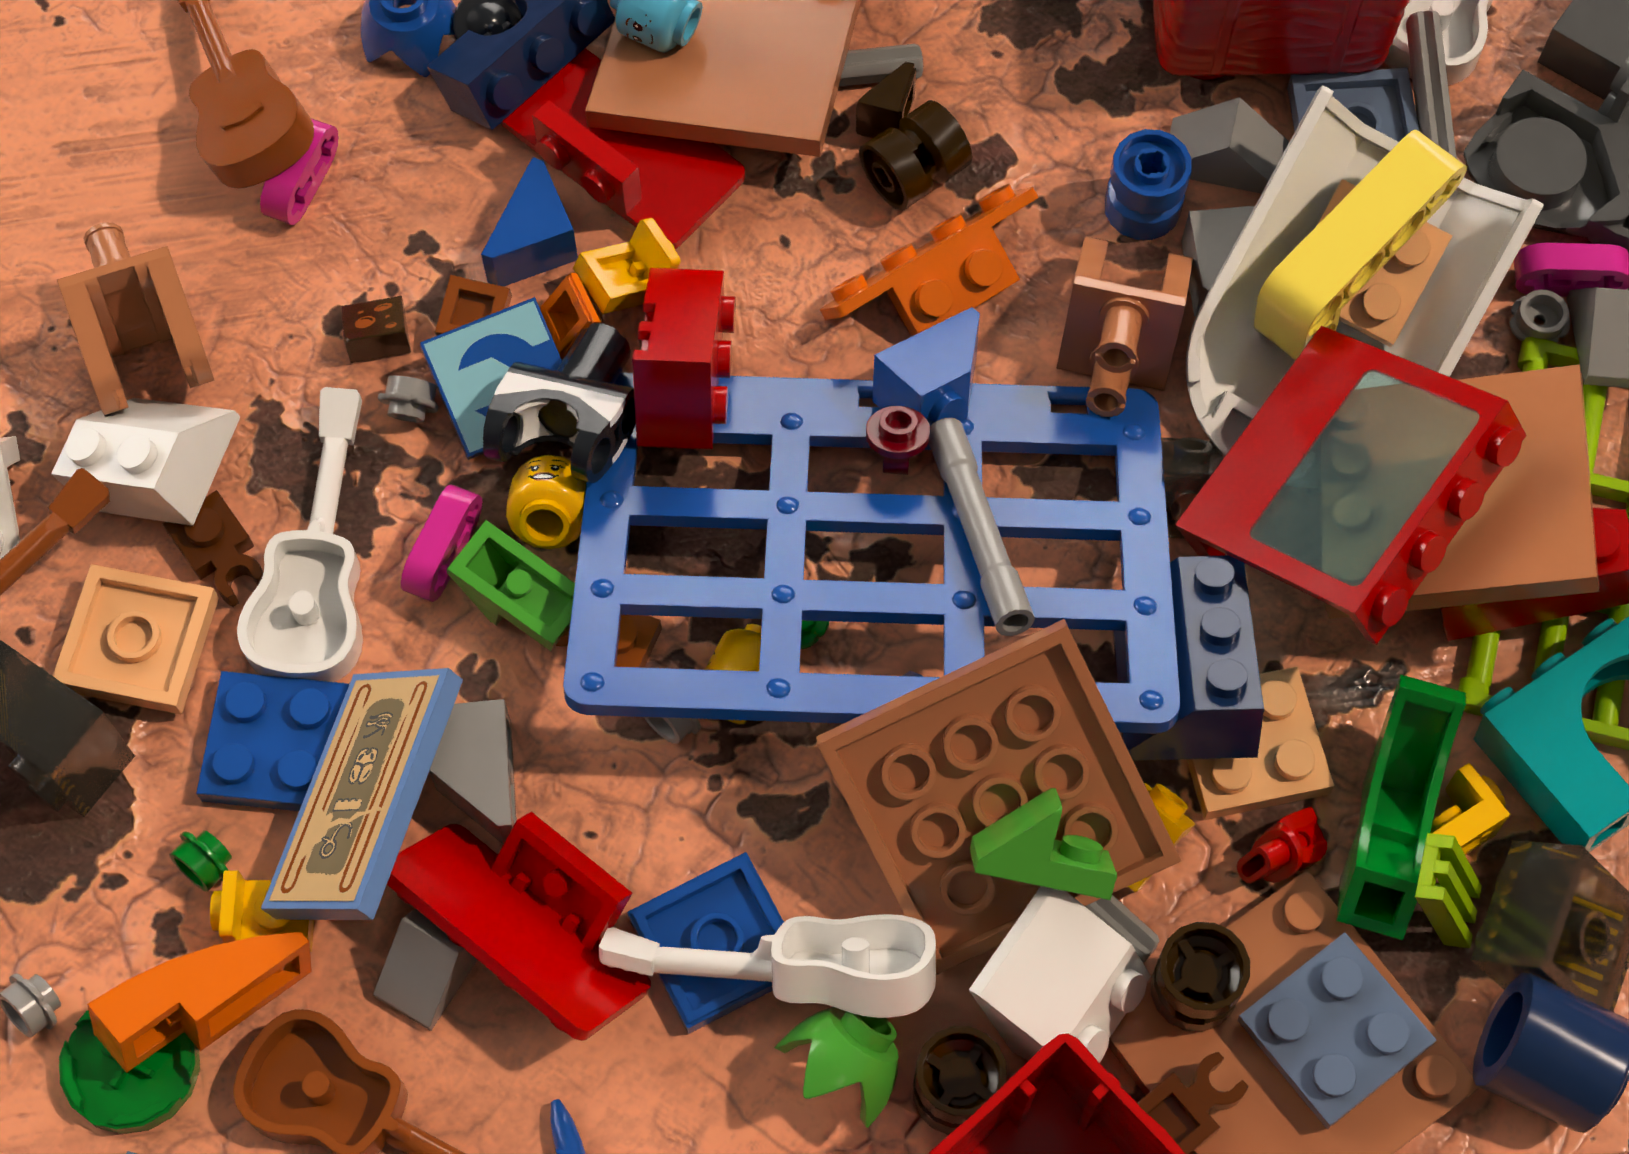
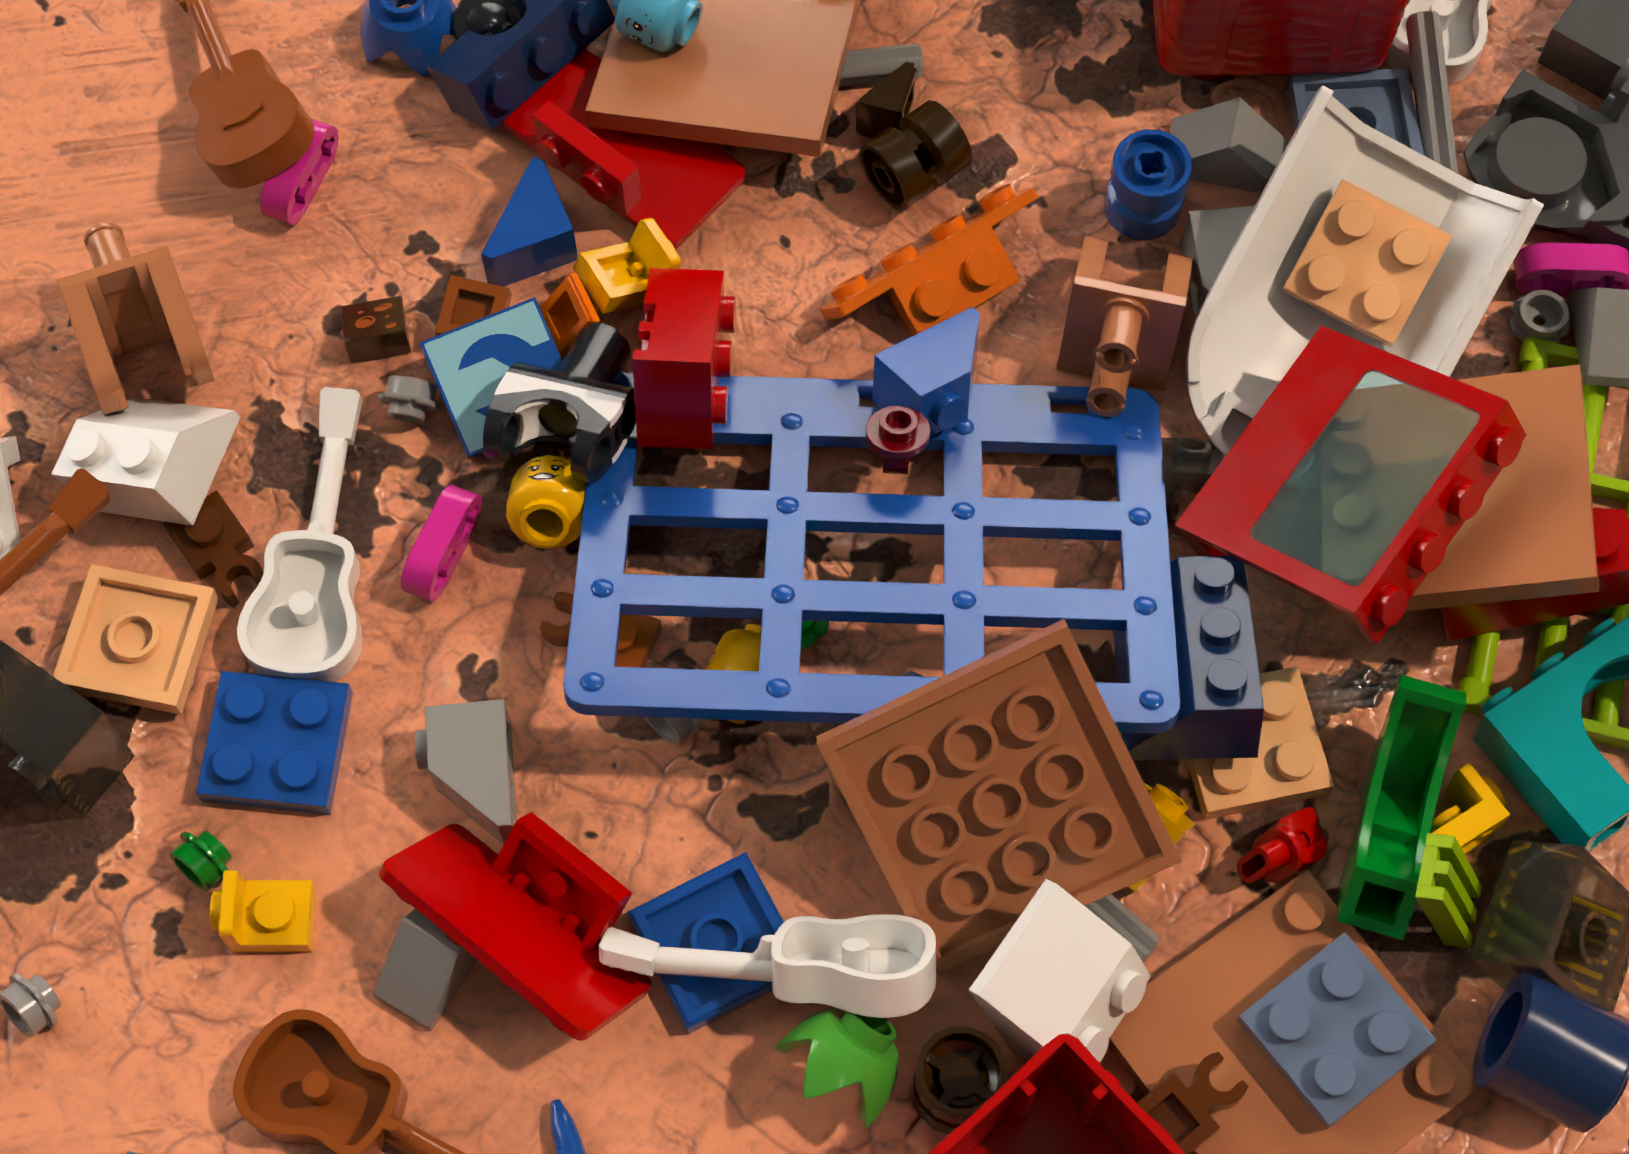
(123, 1100): green tile -> none
(197, 995): orange slope -> none
(362, 796): tile -> none
(514, 585): bright green slope -> none
(999, 580): light grey piece -> none
(1026, 851): bright green slope -> none
(1200, 976): dark brown wheel -> none
(1355, 242): light yellow beam -> none

